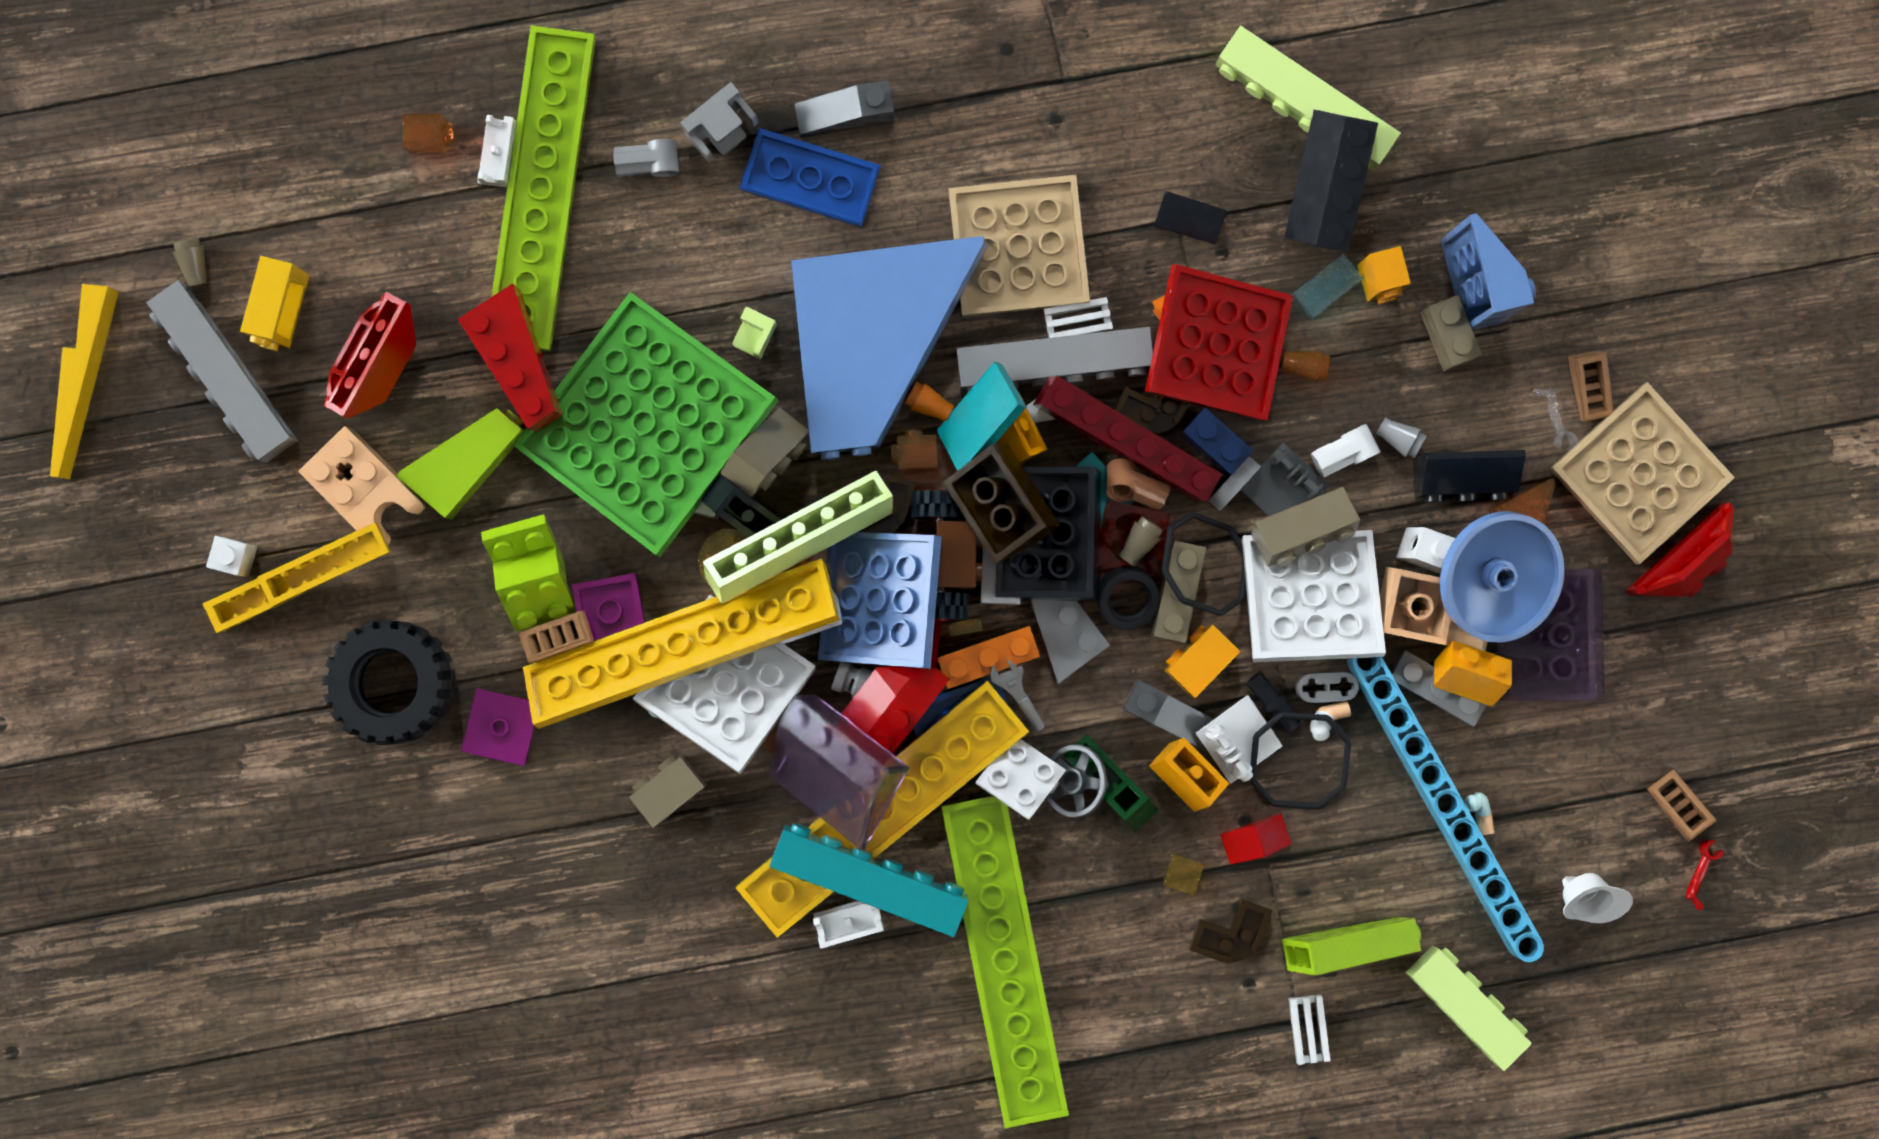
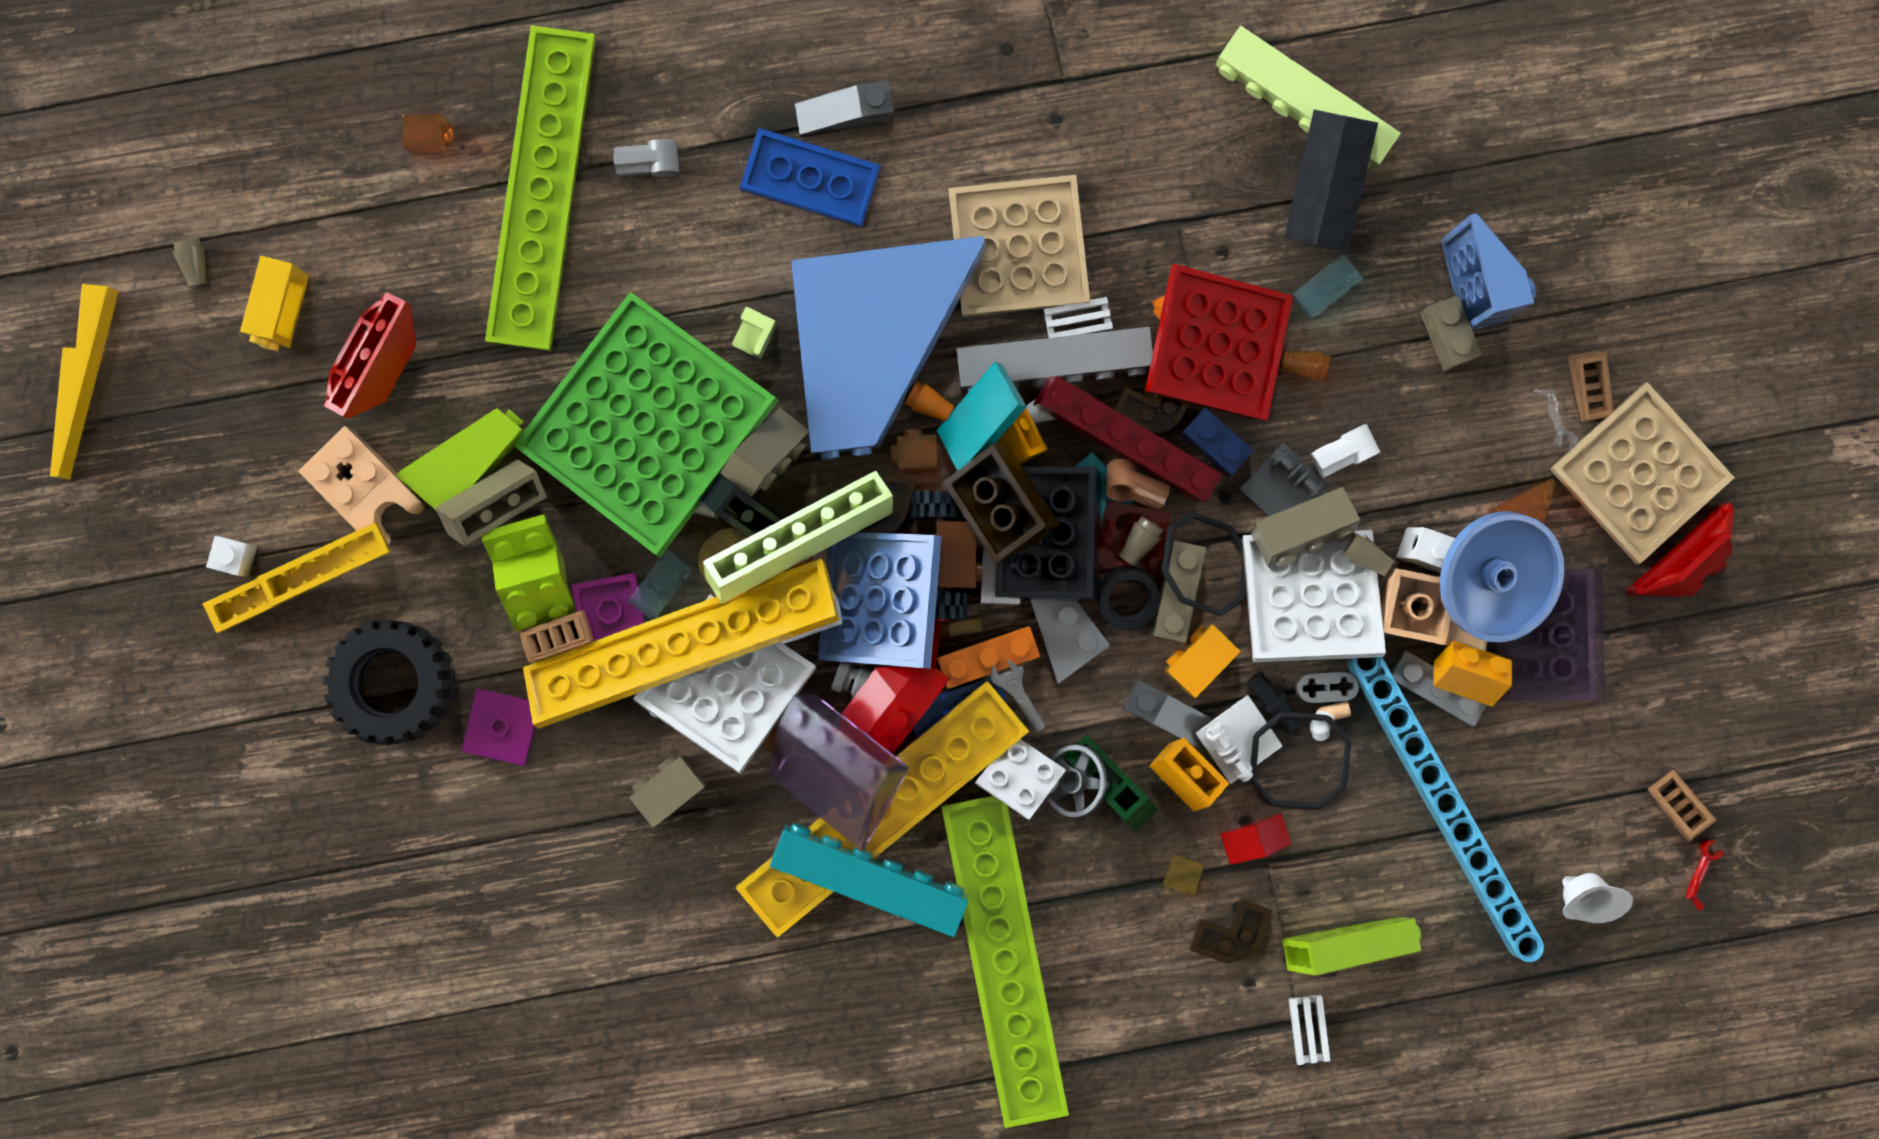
(221, 372): light grey brick -> none
(491, 502): none -> dark tan brick
(497, 151): white hinge -> none
(511, 351): red wedge -> none
(660, 585): none -> clear light blue plate
(718, 122): light grey panel -> none
(847, 923): white hinge -> none
(1190, 217): black slope -> none
(1234, 483): light grey beam -> none
(1367, 554): none -> dark tan cone
(1384, 275): light orange brick -> none
(1402, 437): light grey cone -> none
(1468, 475): black slope -> none
(1468, 1007): yellowish green brick -> none
(1480, 805): arm -> none

